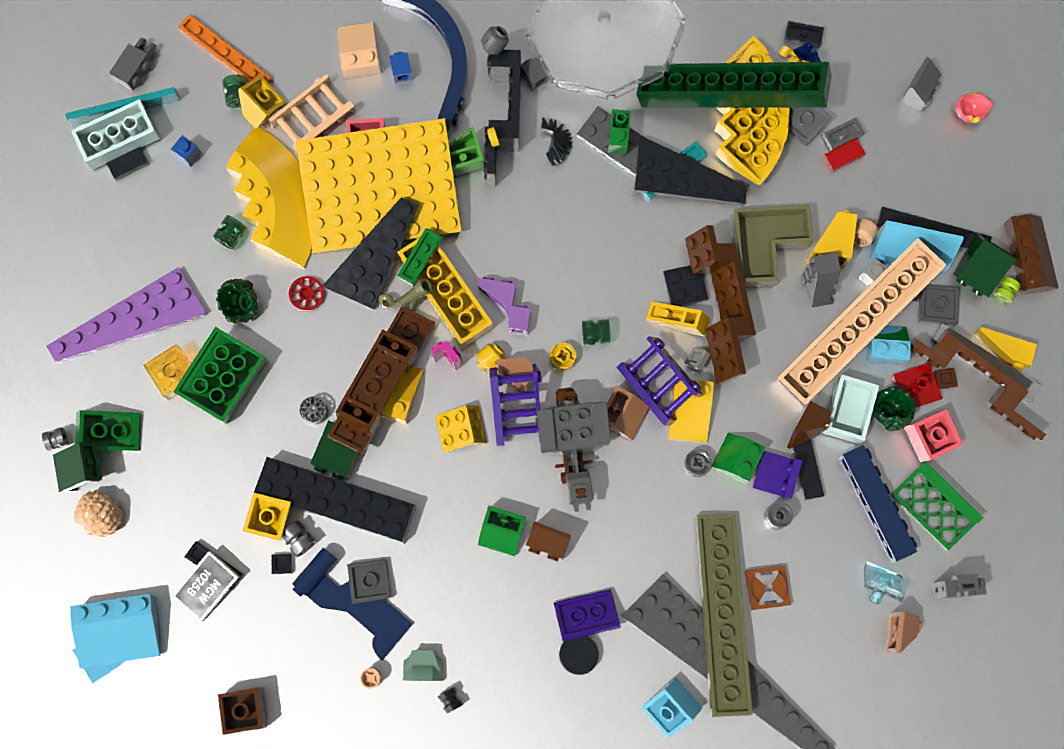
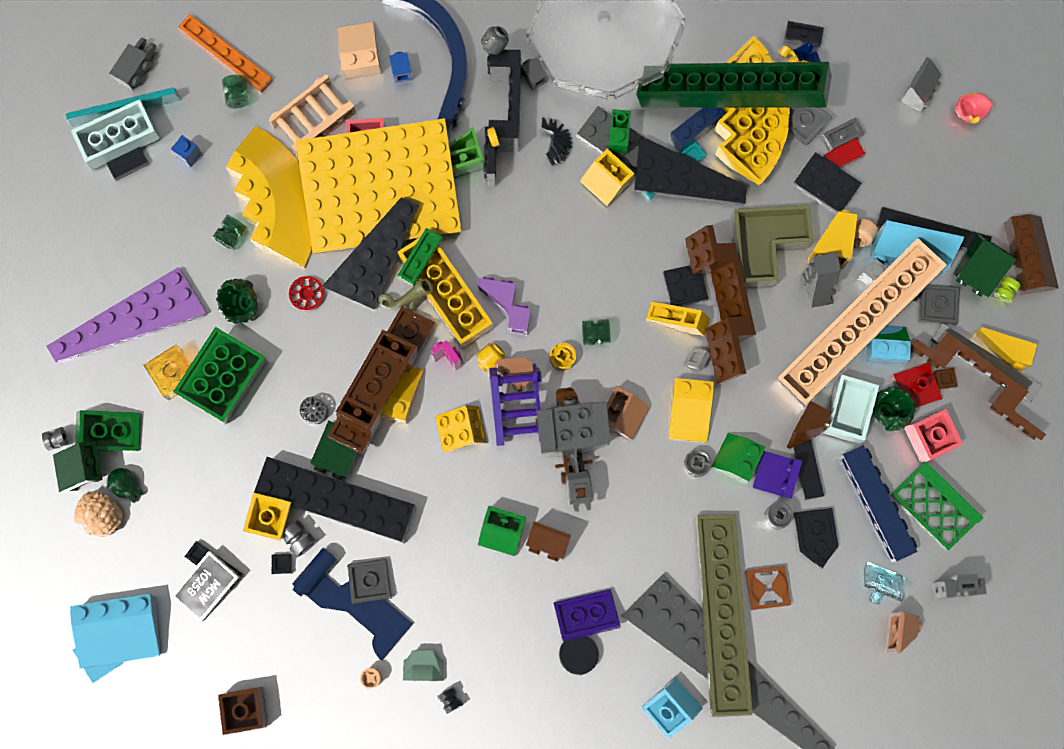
(123, 484): none -> dark green piece
(259, 101): yellow slope -> none
(607, 177): none -> yellow slope
(641, 385): dark purple fence -> none
(695, 127): none -> dark blue brick
(816, 535): none -> black tile
(827, 183): none -> black plate

